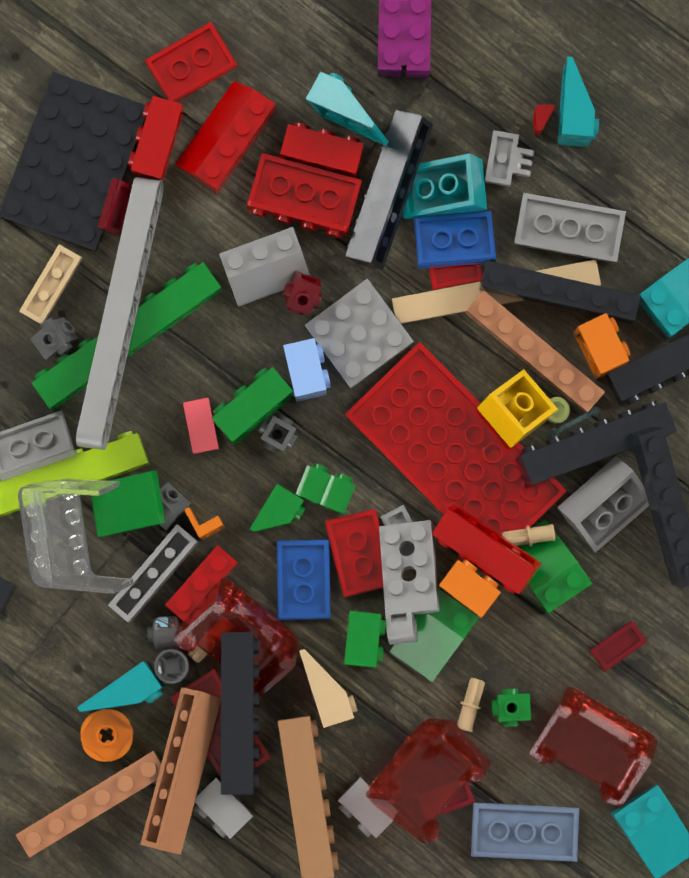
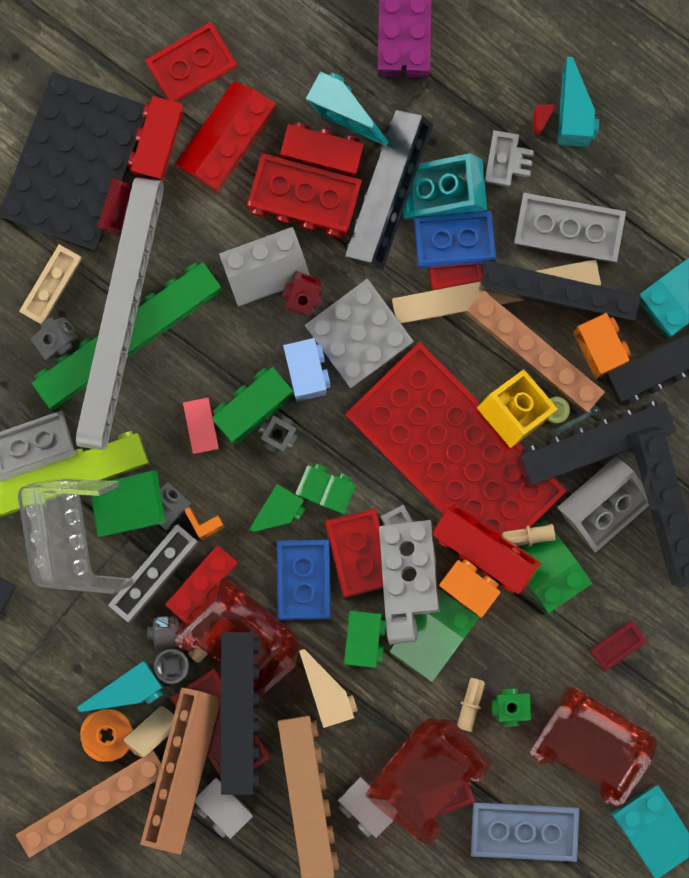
(150, 732): none -> tan slope

